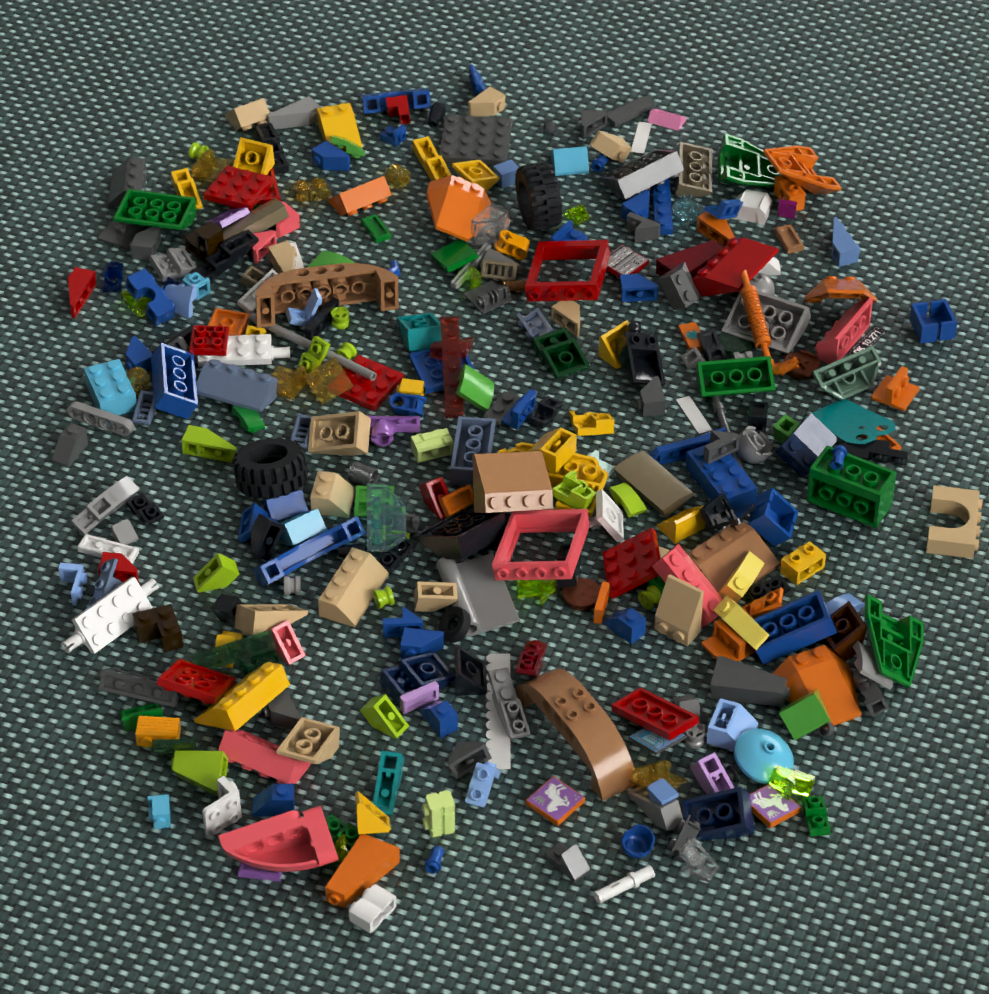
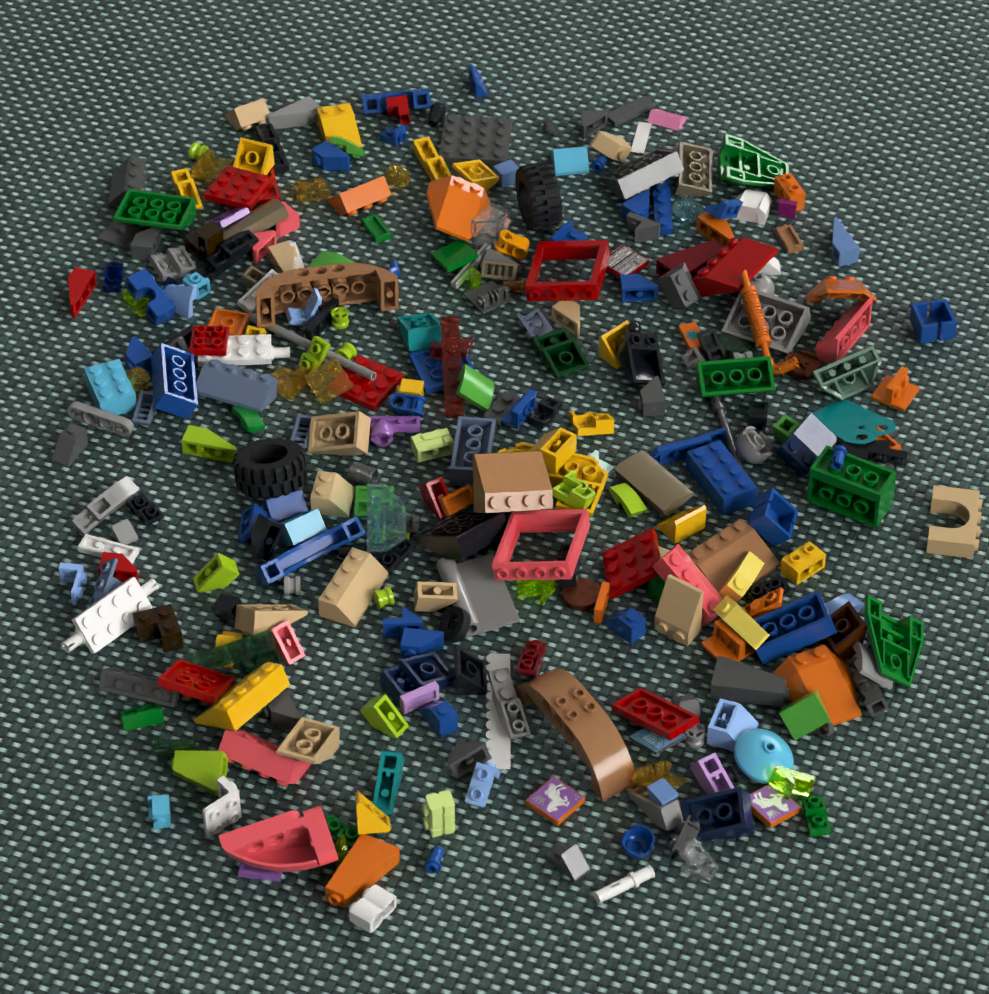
(156, 728): light orange brick -> none
(274, 801): blue slope -> none
(487, 103): tan slope -> none
(578, 214): clear neon green slope -> none
(608, 516): white tile -> none
(649, 597): lime wheel -> none
(694, 414): white sticker -> none
(720, 445): dark grey slope -> none
(720, 514): black bracket -> none
(797, 165): orange wedge -> none
(868, 340): black sticker -> none

